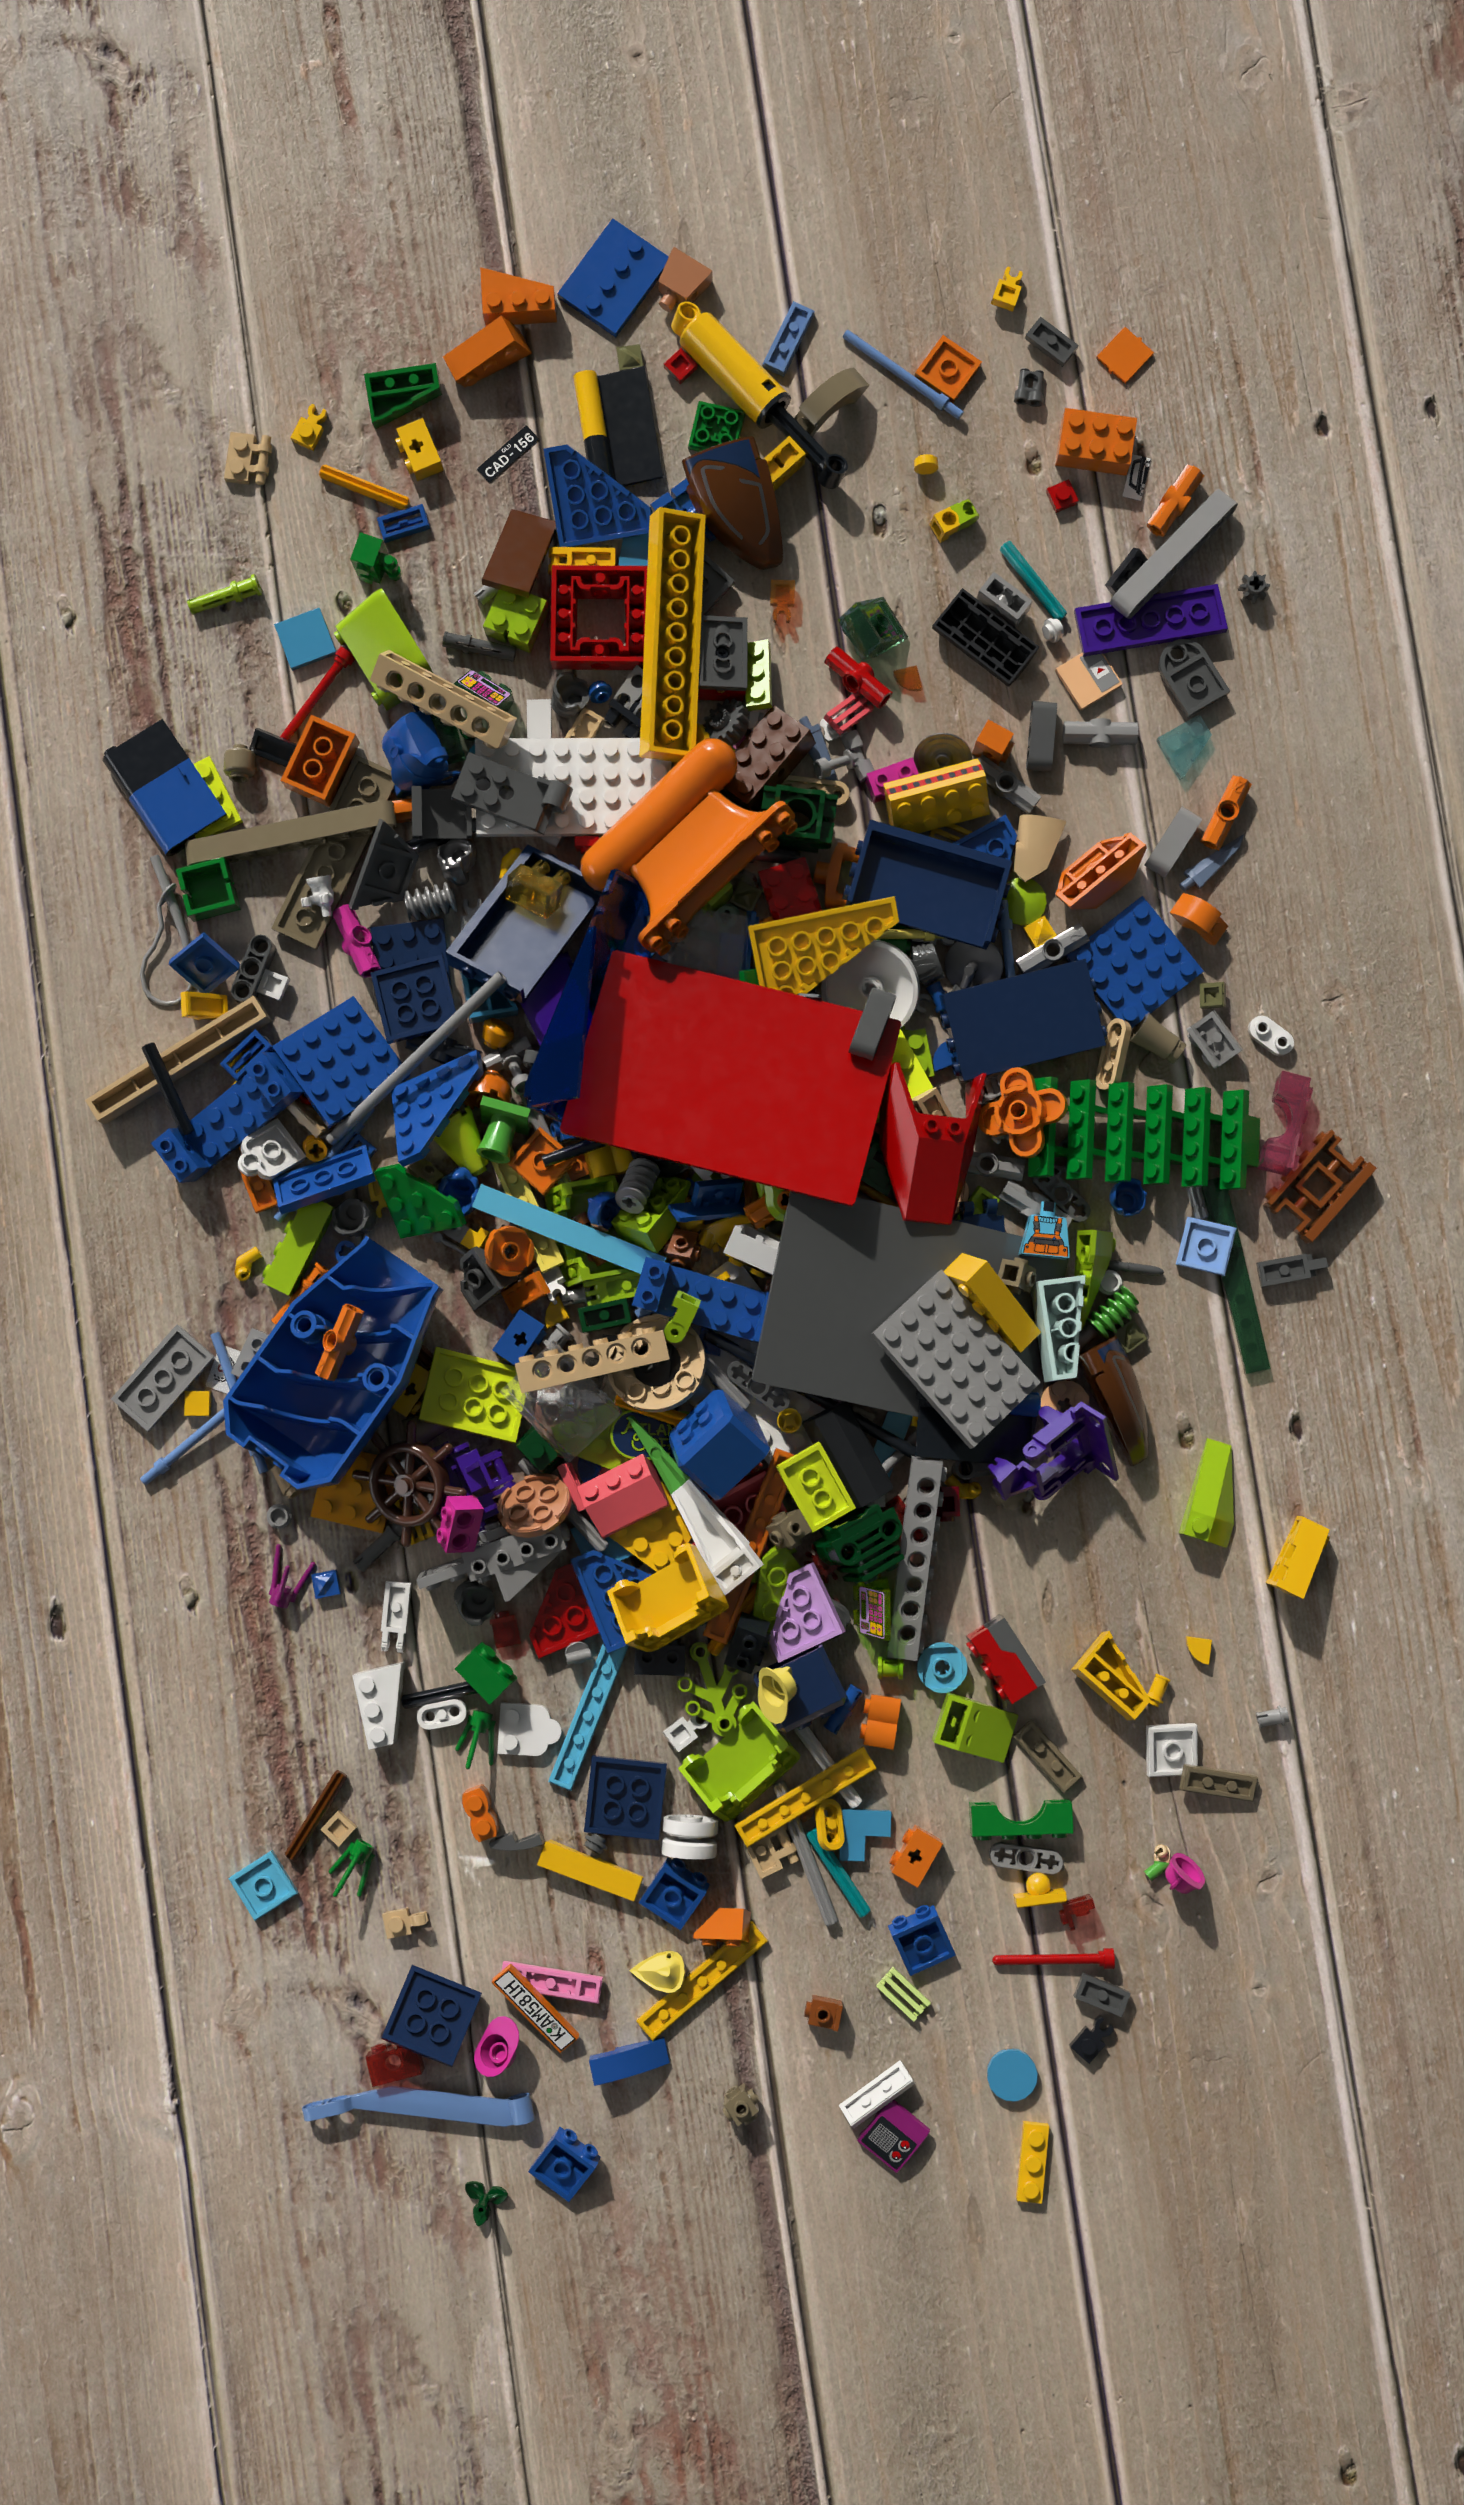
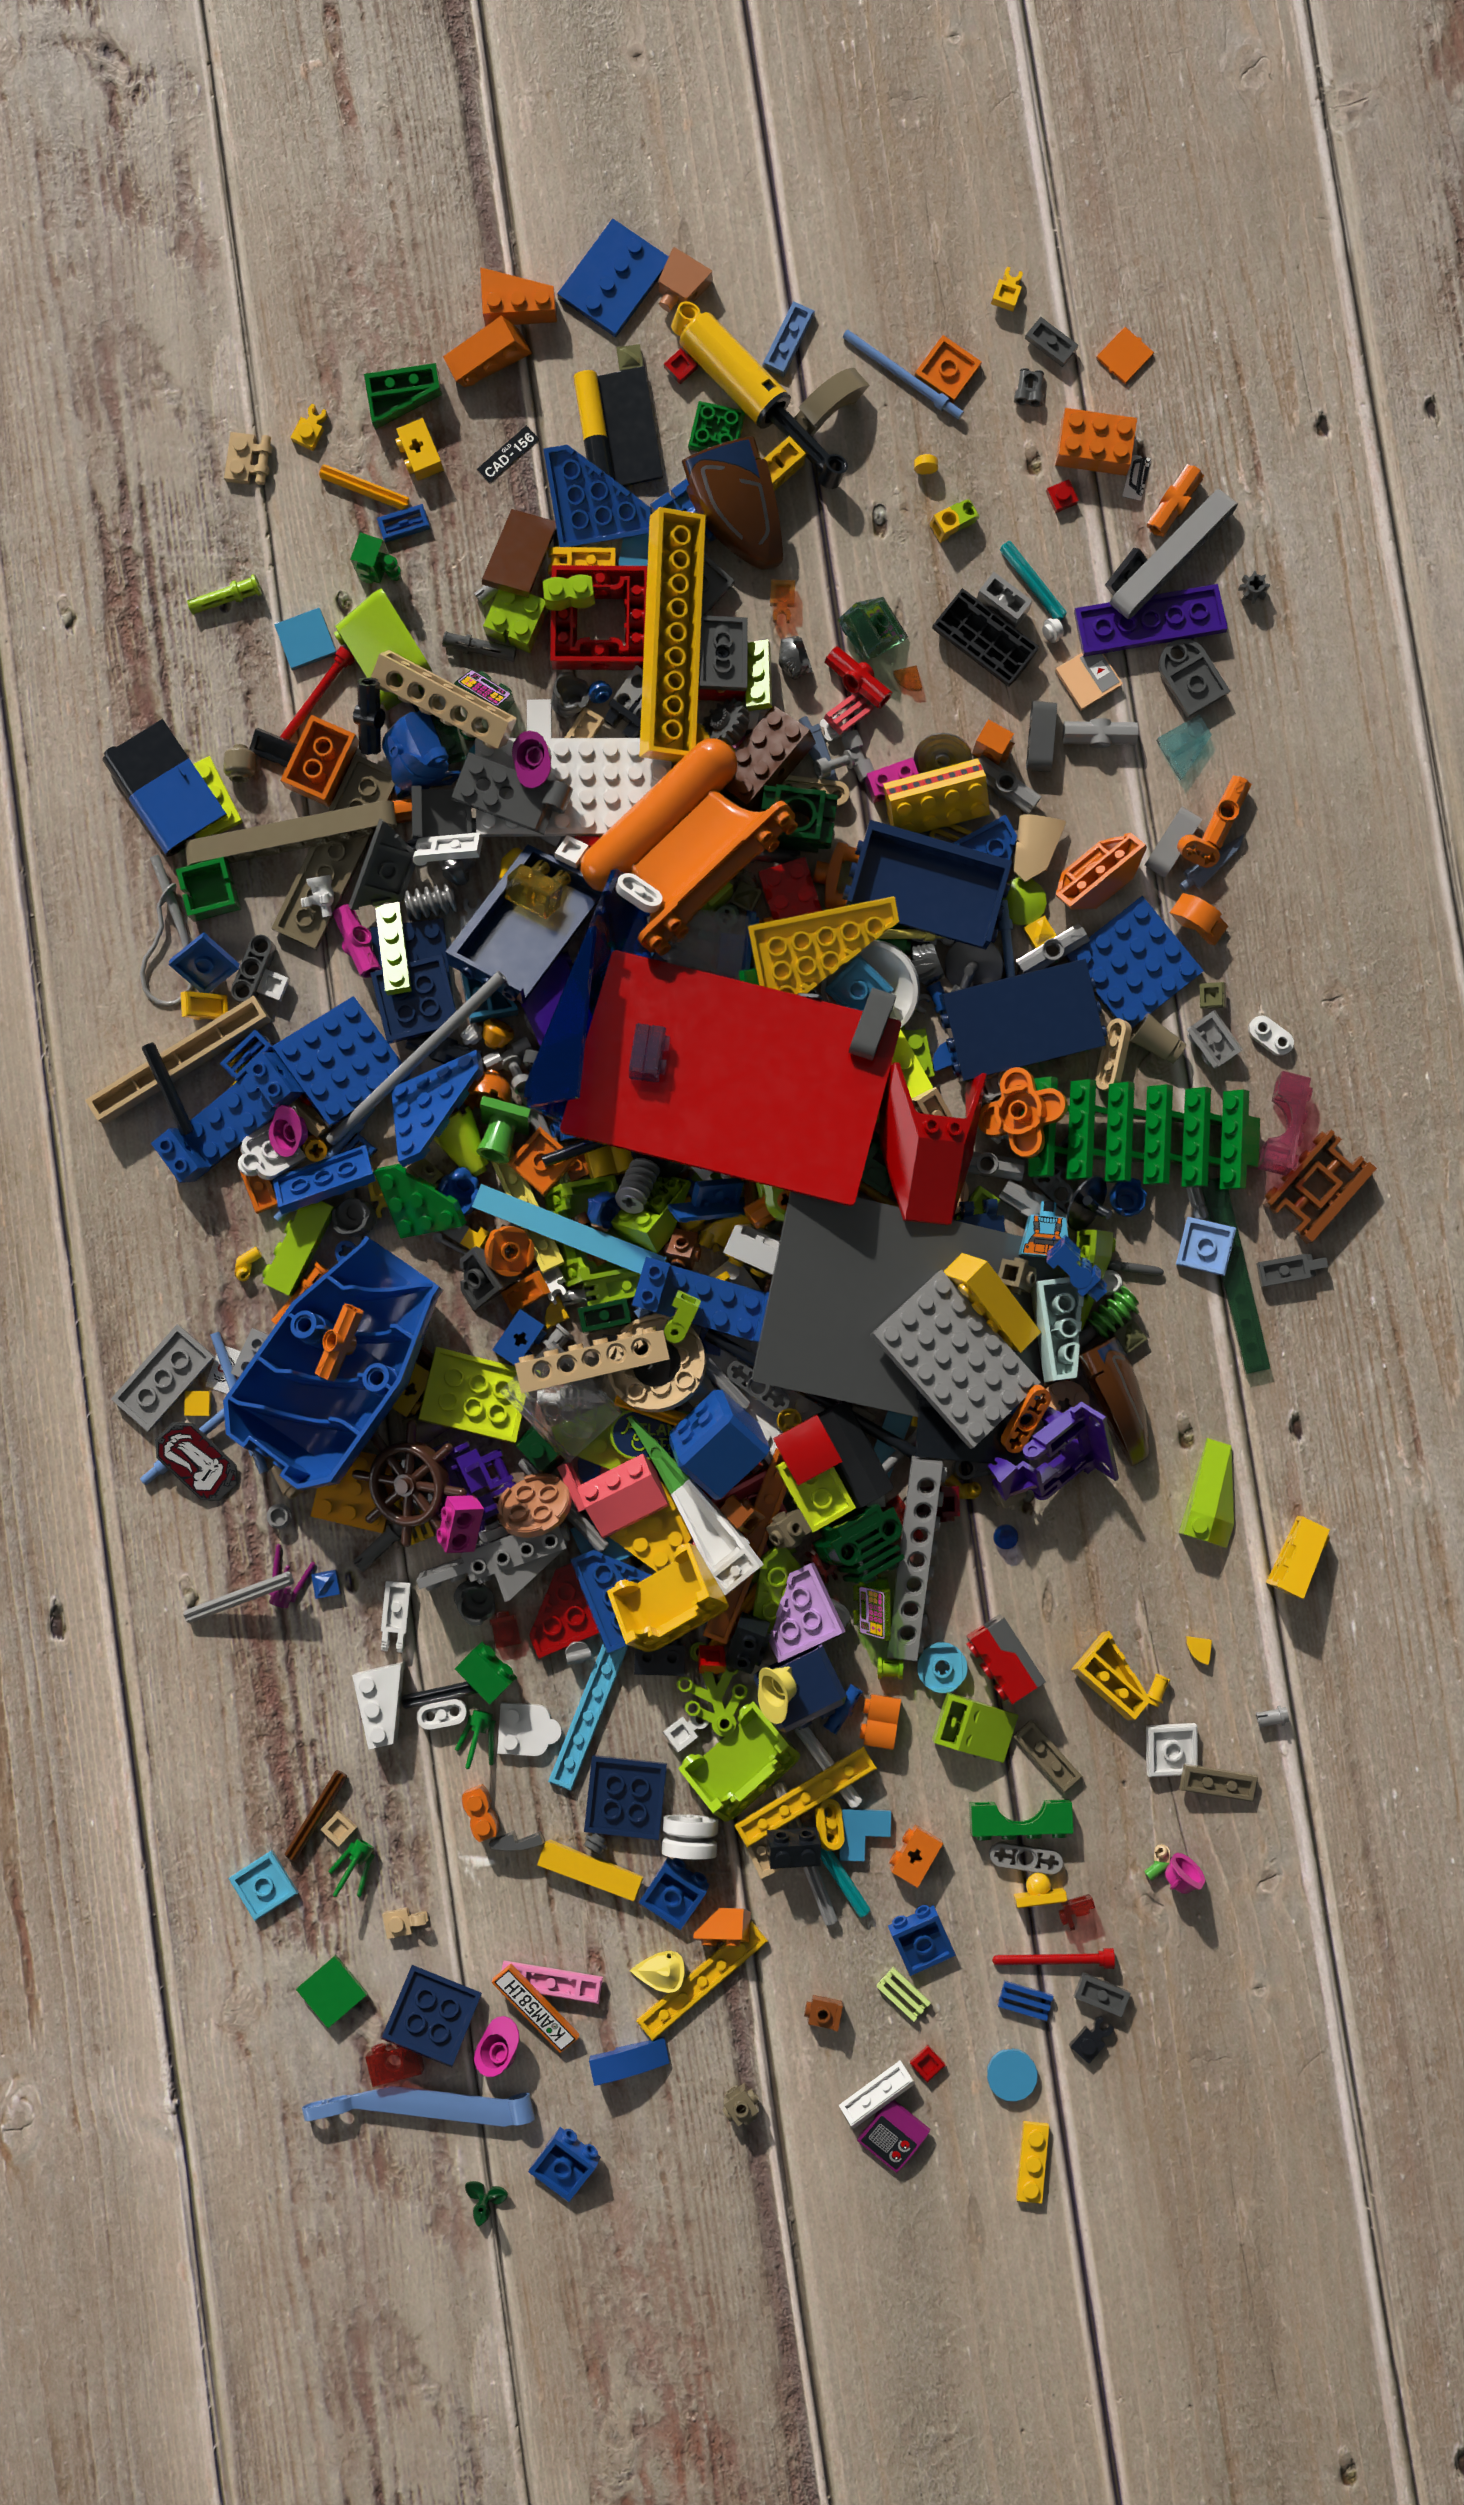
(196, 1461): none -> shield
(238, 1597): none -> light grey axle
(287, 1131): none -> dark pink piece
(331, 1991): none -> green tile
(369, 716): none -> black piece
(393, 948): none -> plate
(447, 848): none -> white plate
(472, 1034): none -> white plate
(531, 759): none -> magenta piece
(563, 593): none -> lime brick
(571, 851): none -> white plate
(639, 893): none -> white plate
(648, 1052): none -> clear purple brick
(711, 1659): none -> red tile
(741, 1514): none -> dark orange brick
(793, 657): none -> dark grey hair
(793, 1848): none -> black brick
(807, 1449): none -> red slope
(855, 983): none -> dark azure tile
(927, 2063): none -> red tile
(1005, 1536): none -> clear blue plate
(1026, 2011): none -> blue tile
(1028, 1429): none -> orange beam
(1079, 1269): none -> blue hips
(1088, 1204): none -> black shield
(1201, 847): none -> orange beam

